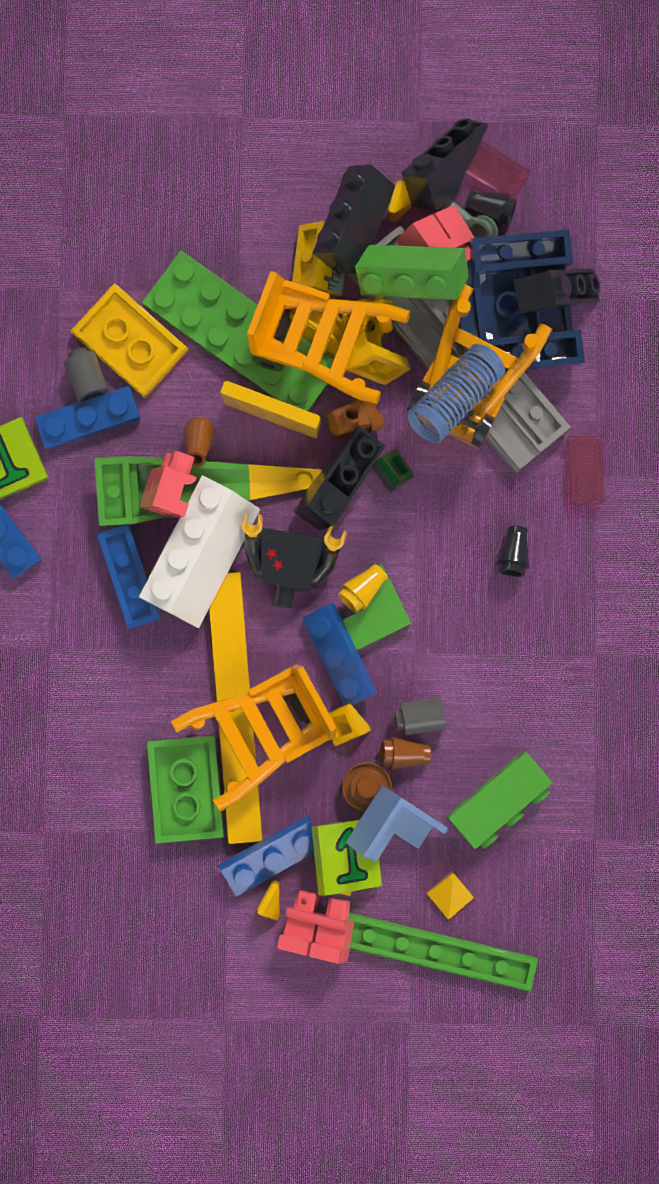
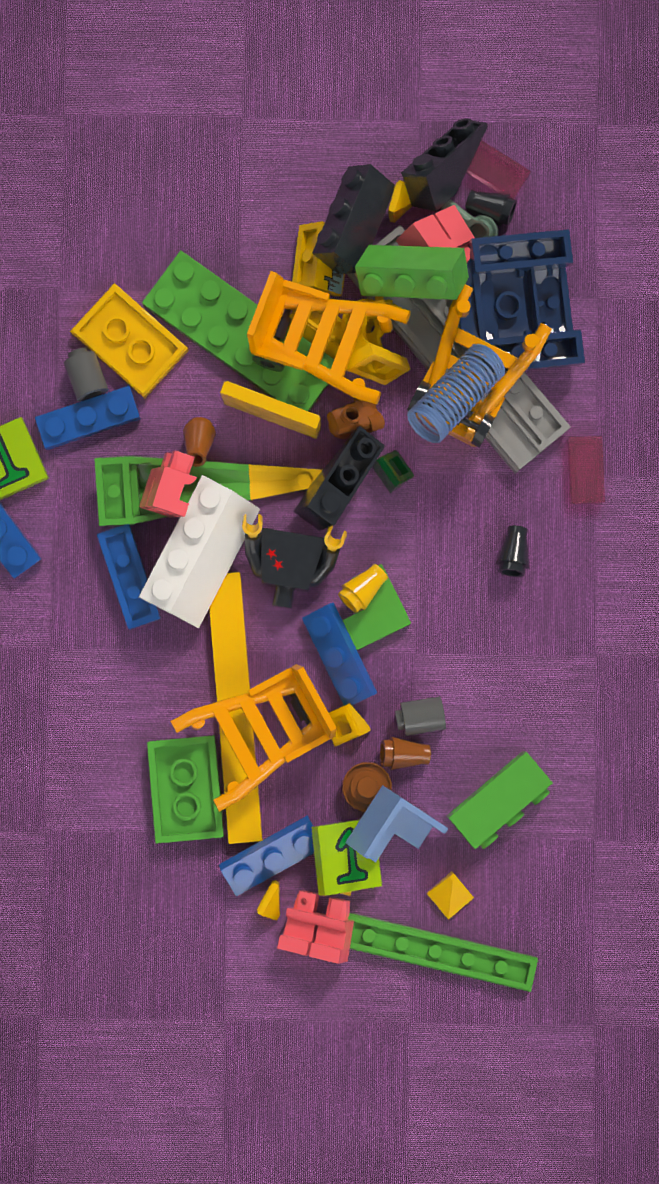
(557, 289): black slope -> none

